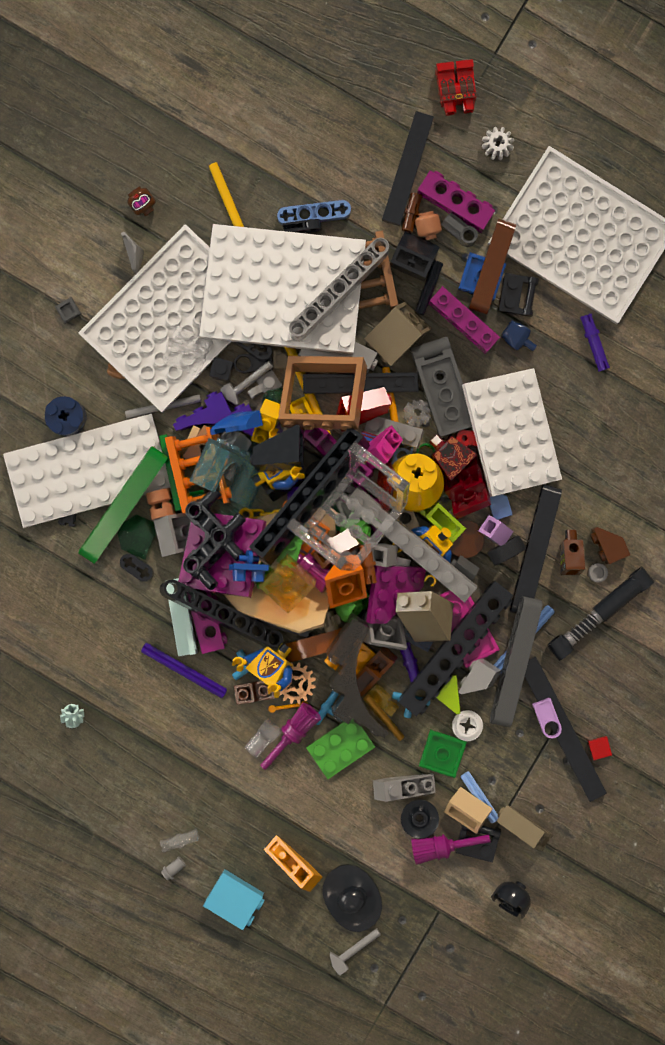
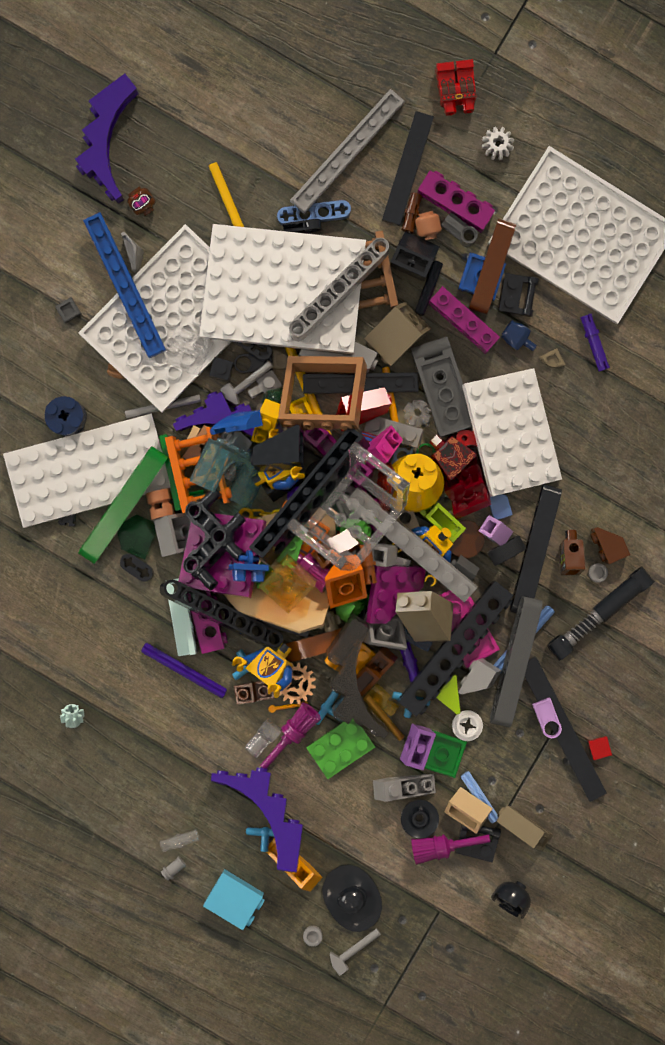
(107, 107): none -> dark purple arch
(124, 285): none -> blue tile
(257, 787): none -> dark purple arch
(264, 832): none -> dark azure piece
(312, 936): none -> light grey tile
(347, 151): none -> light grey tile
(417, 746): none -> medium lavender brick
(553, 359): none -> dark tan tile

